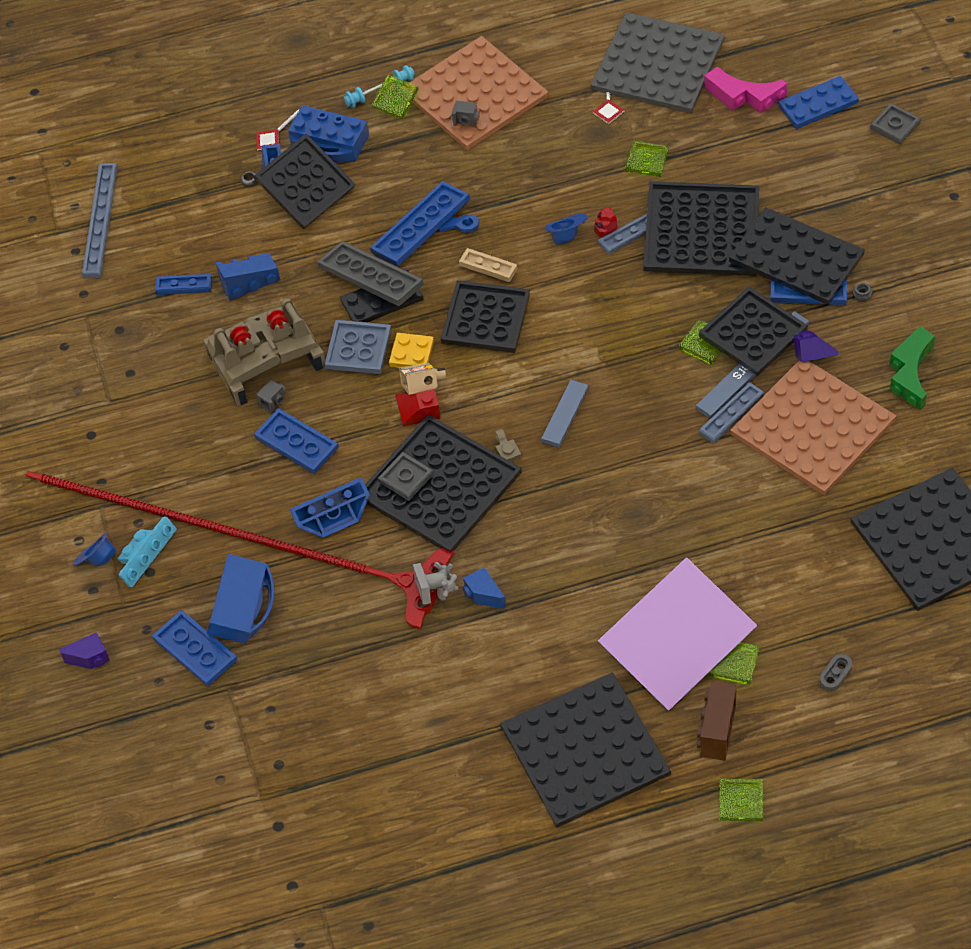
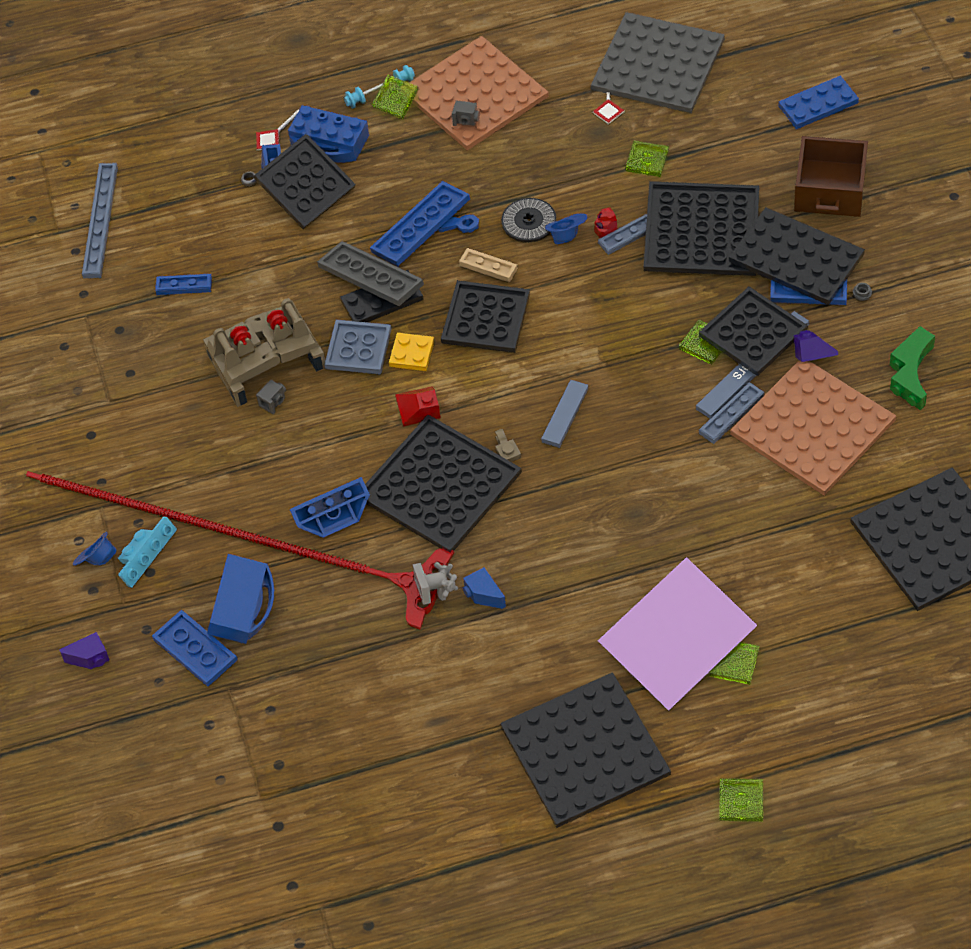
(247, 275): blue wedge -> none
(296, 440): blue plate -> none
(405, 476): dark grey tile -> none
(420, 377): tan torso -> none
(519, 228): none -> piece
(717, 720): reddish brown brick -> none
(737, 92): dark pink arch -> none
(830, 176): none -> reddish brown container
(835, 674): dark grey plate -> none
(895, 123): dark grey tile -> none

